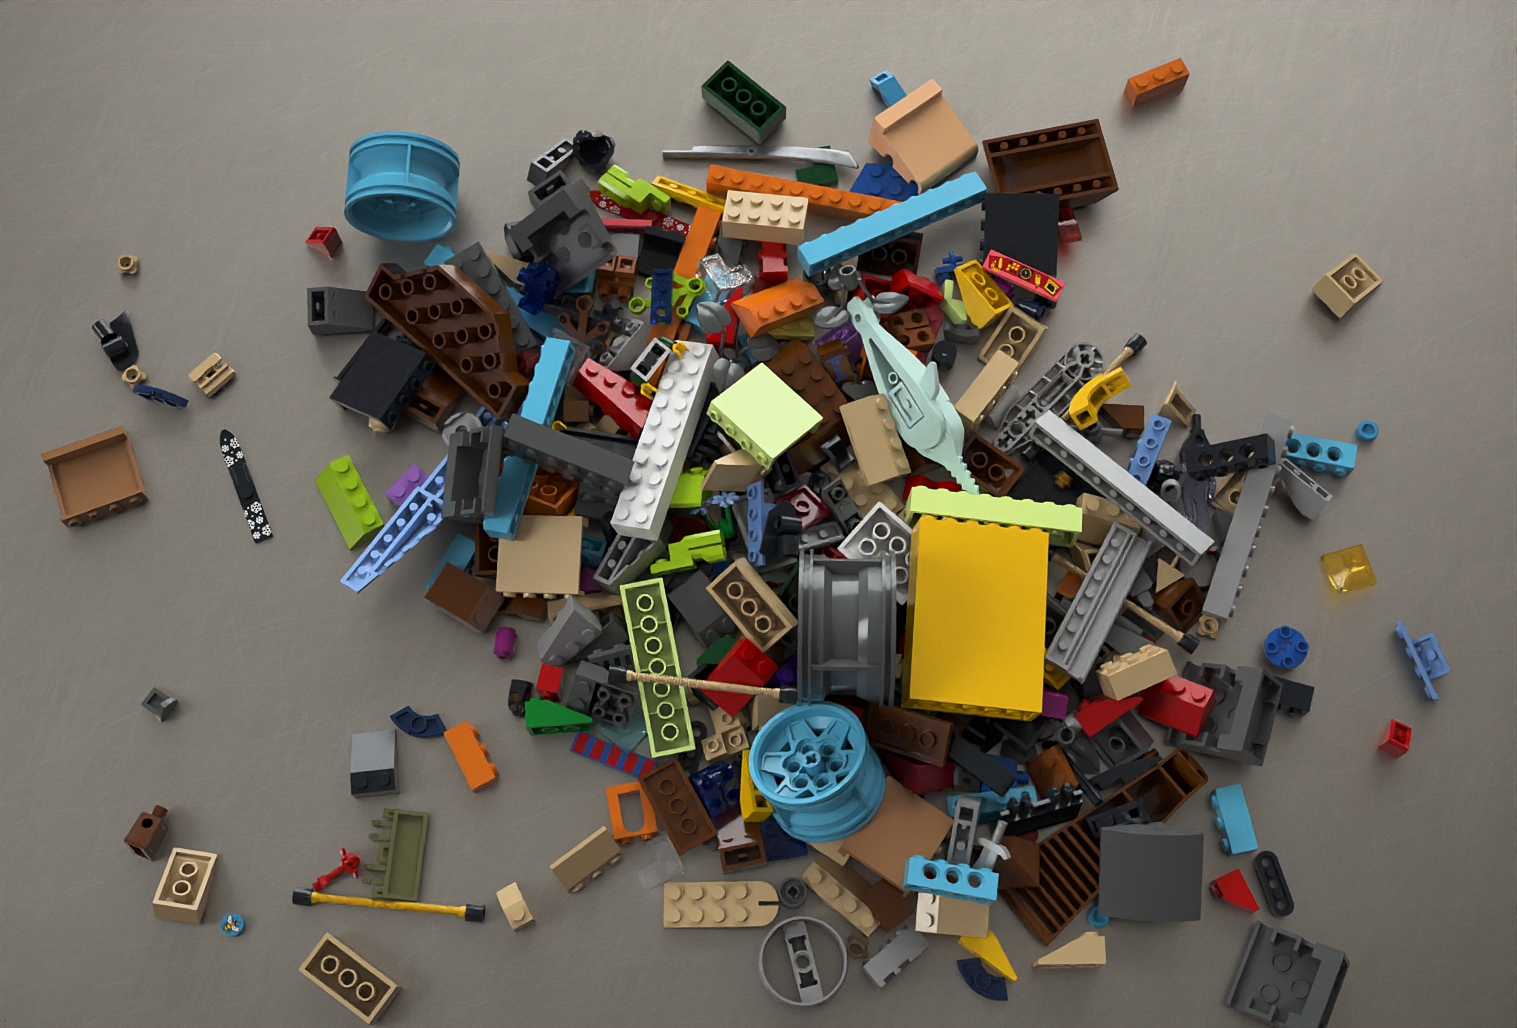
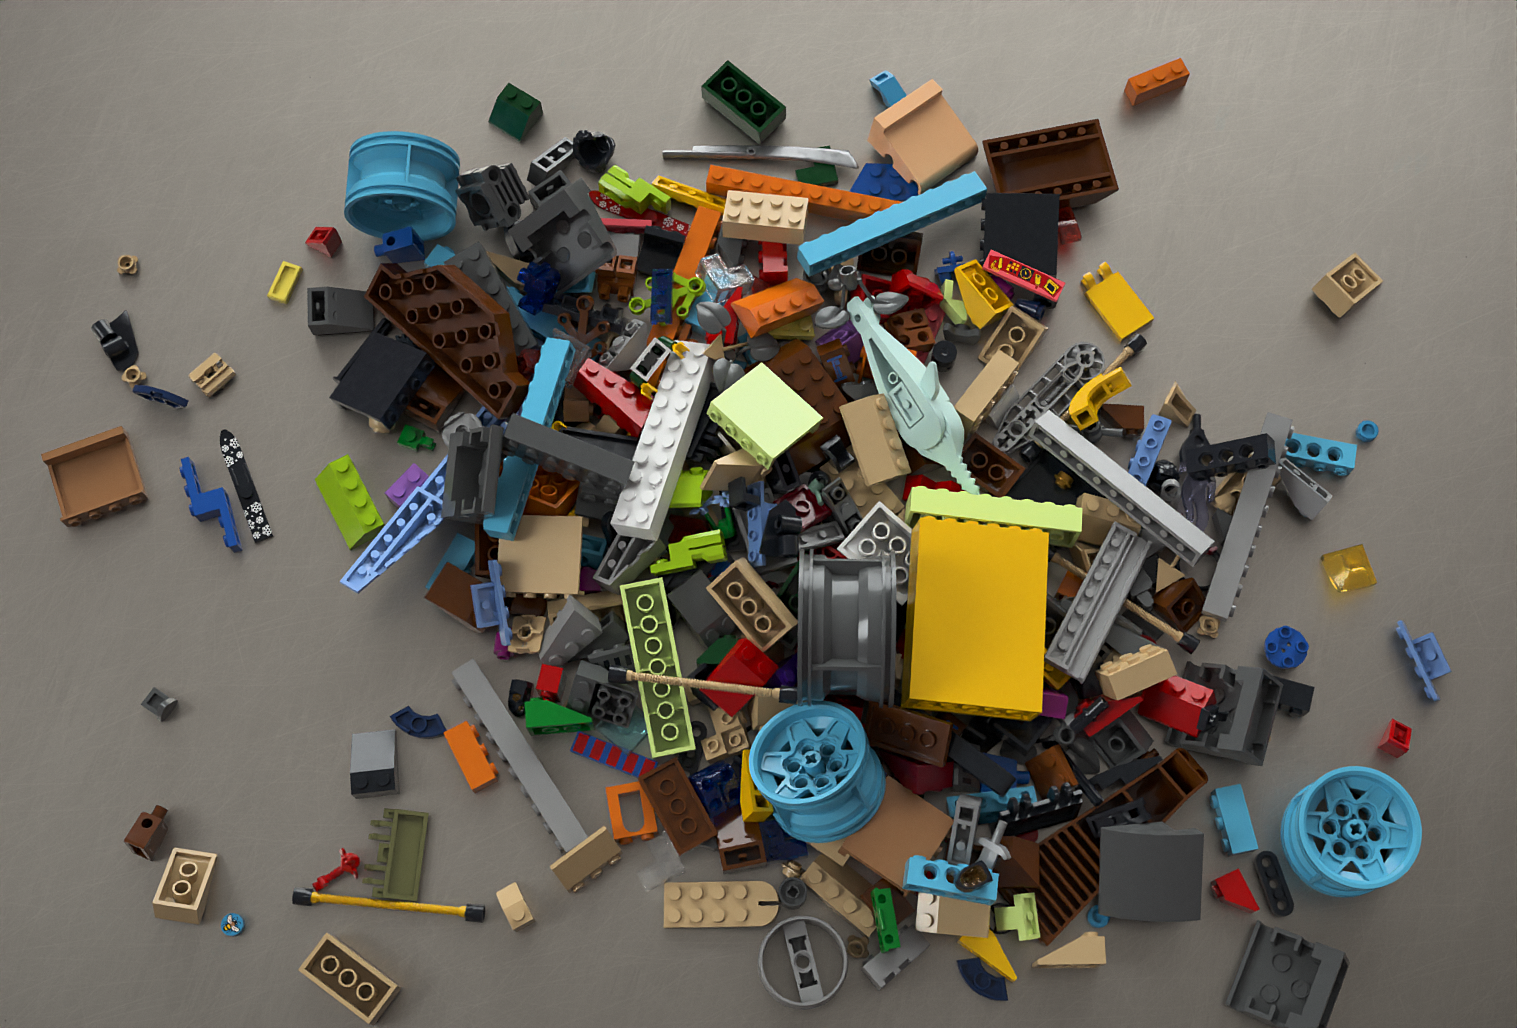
(210, 504): none -> blue bracket
(284, 282): none -> light yellow tile
(401, 246): none -> blue torso
(415, 438): none -> green plate
(489, 603): none -> medium blue bracket
(492, 195): none -> dark grey piece
(515, 112): none -> dark green slope
(519, 755): none -> light grey brick
(532, 643): none -> tan piece
(716, 350): none -> tan piece
(739, 497): none -> black panel
(792, 869): none -> tan plate
(816, 487): none -> sand green hand
(885, 919): none -> green piece
(973, 877): none -> rock
(1021, 917): none -> yellowish green piece
(1089, 714): none -> black axle
(1116, 302): none -> yellow tile
(1210, 716): none -> black plate
(1225, 502): none -> tan plate
(1379, 798): none -> medium azure wheel

